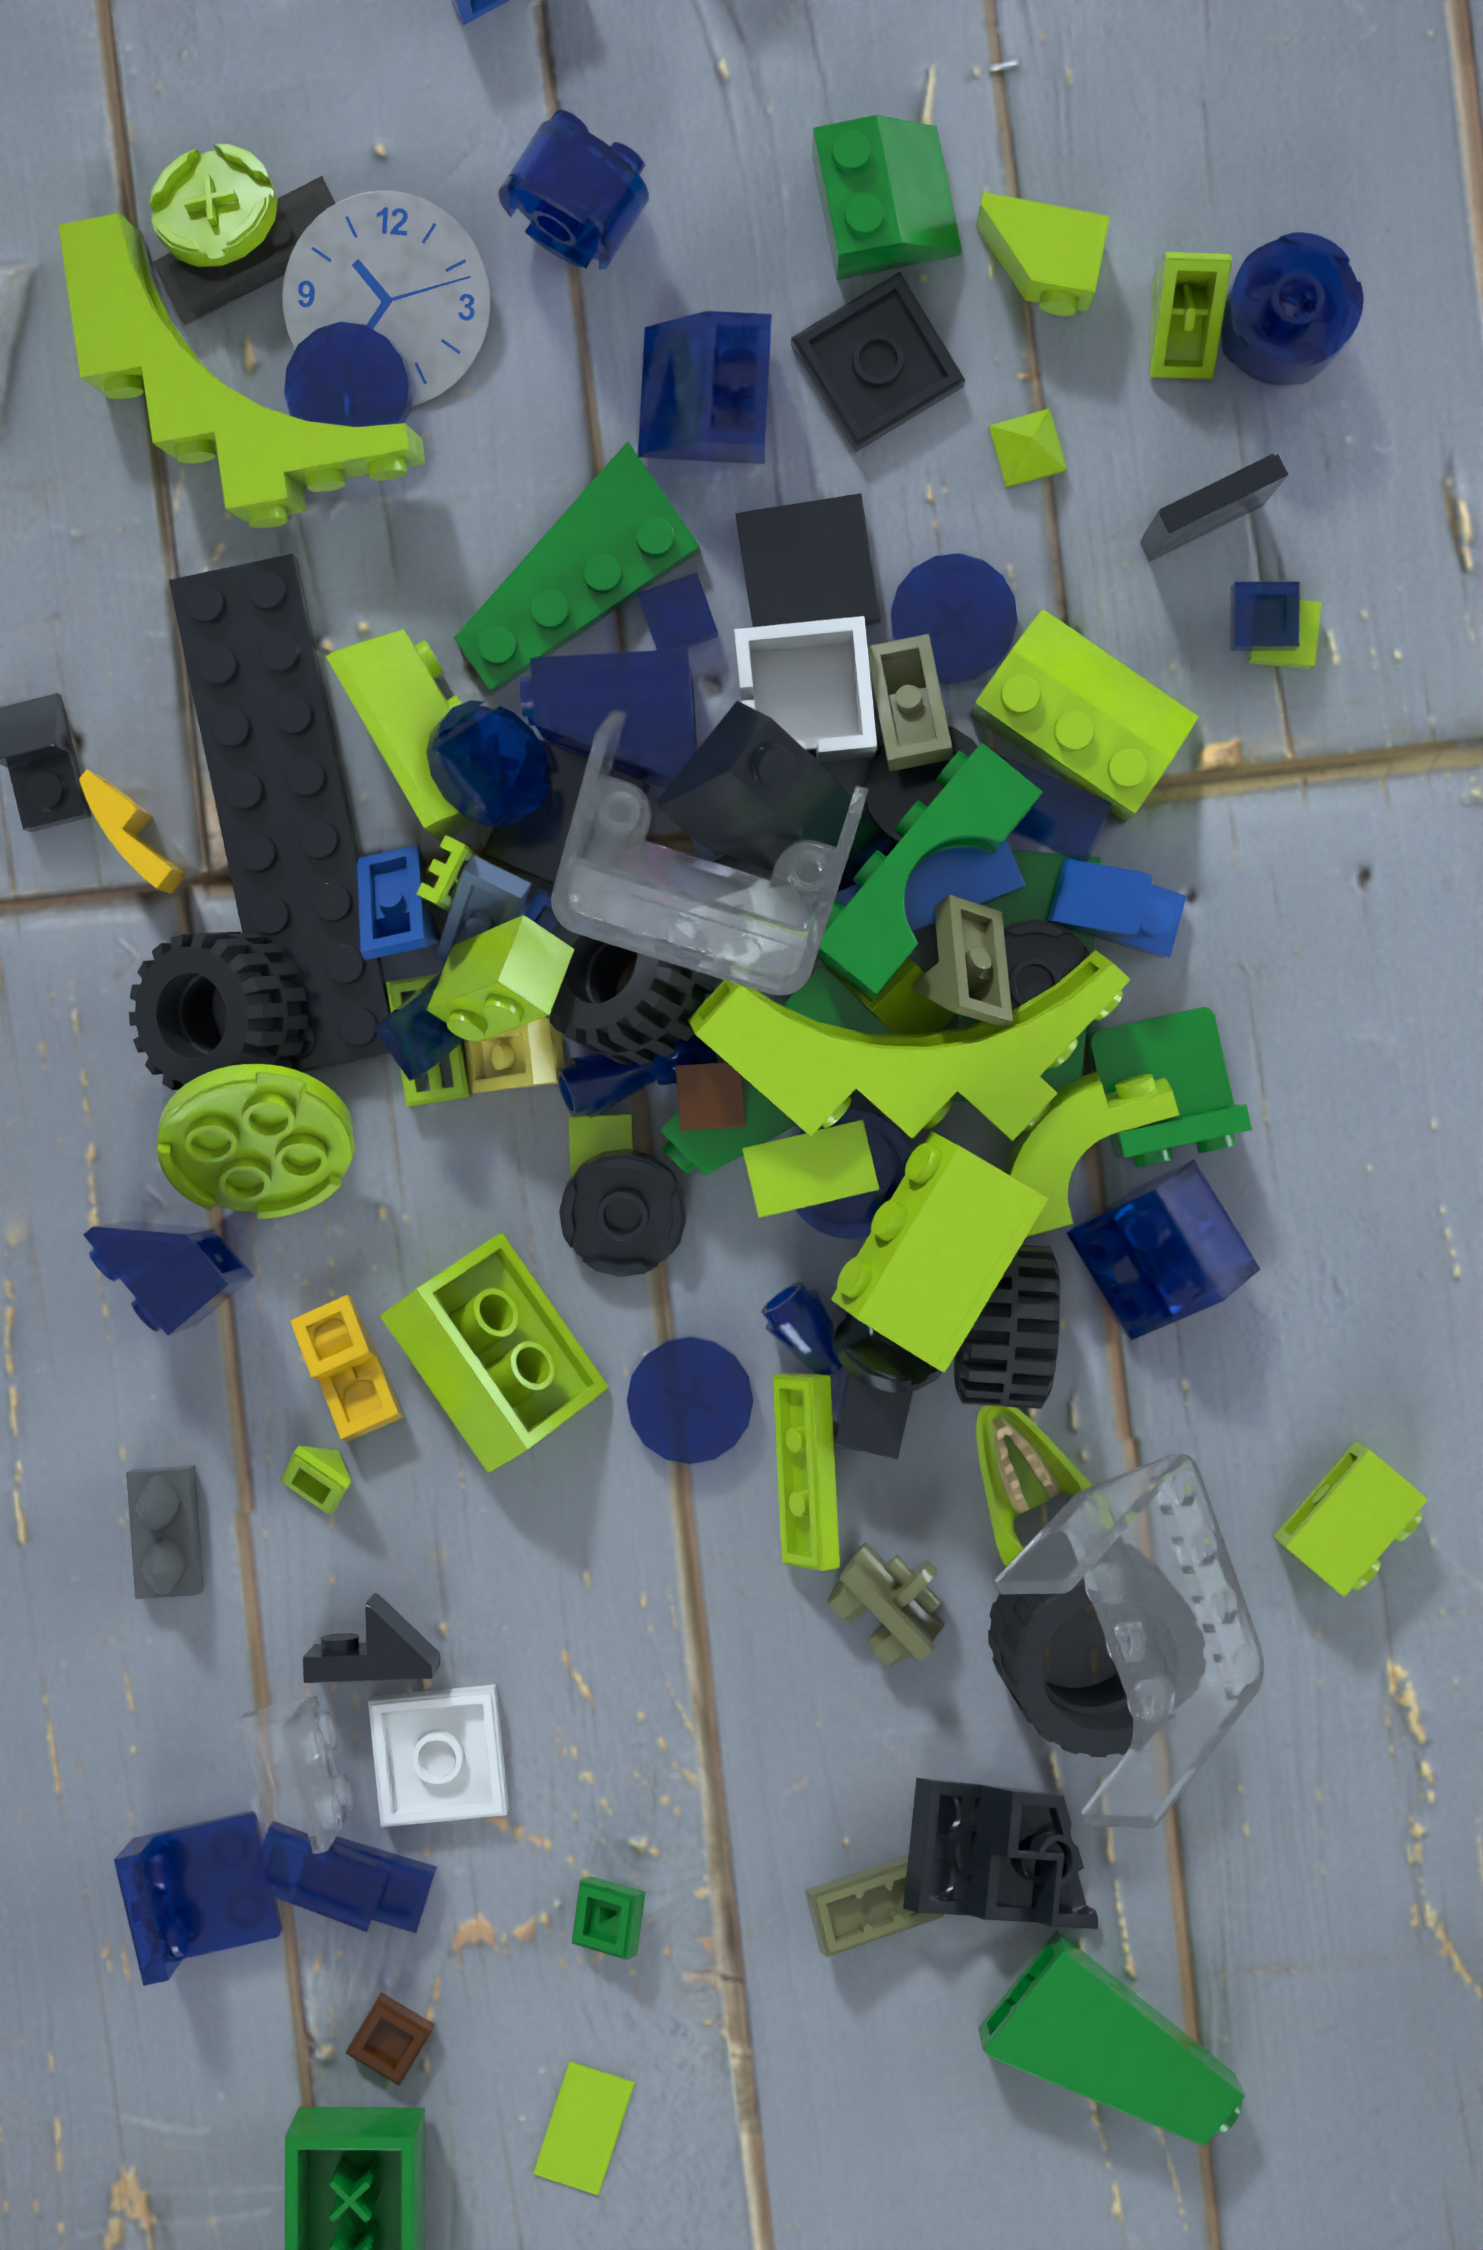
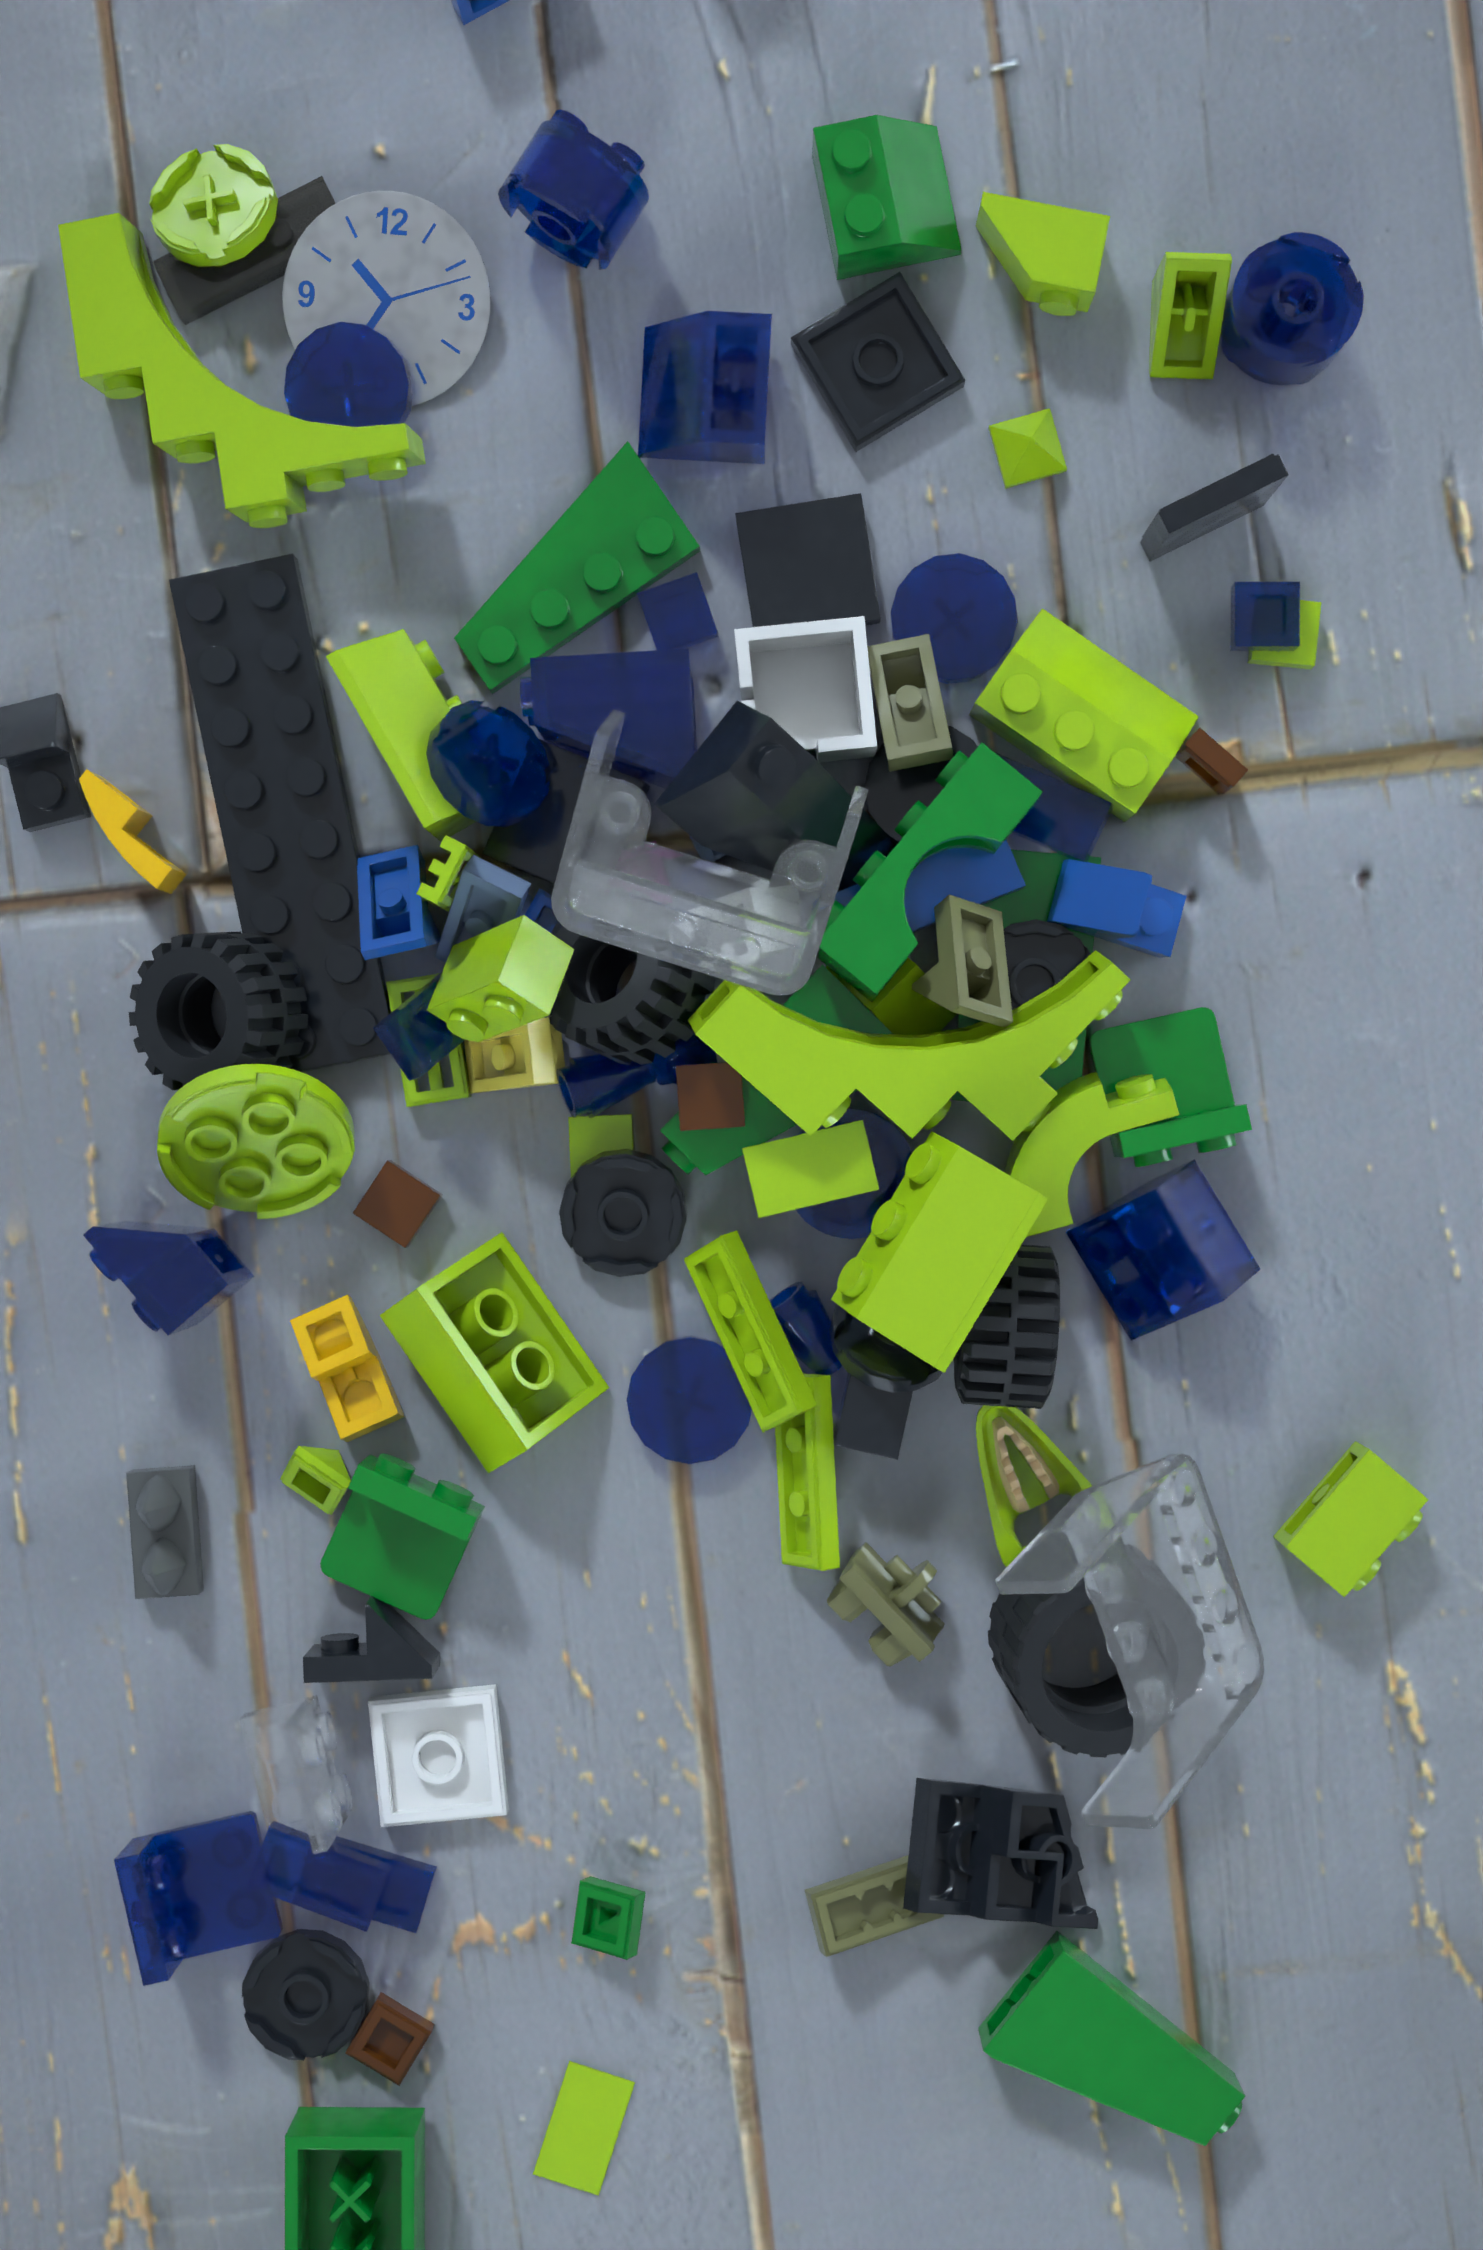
(305, 1994): none -> black tile
(397, 1203): none -> reddish brown tile
(401, 1535): none -> green bracket
(750, 1331): none -> lime tile
(1210, 762): none -> reddish brown tile

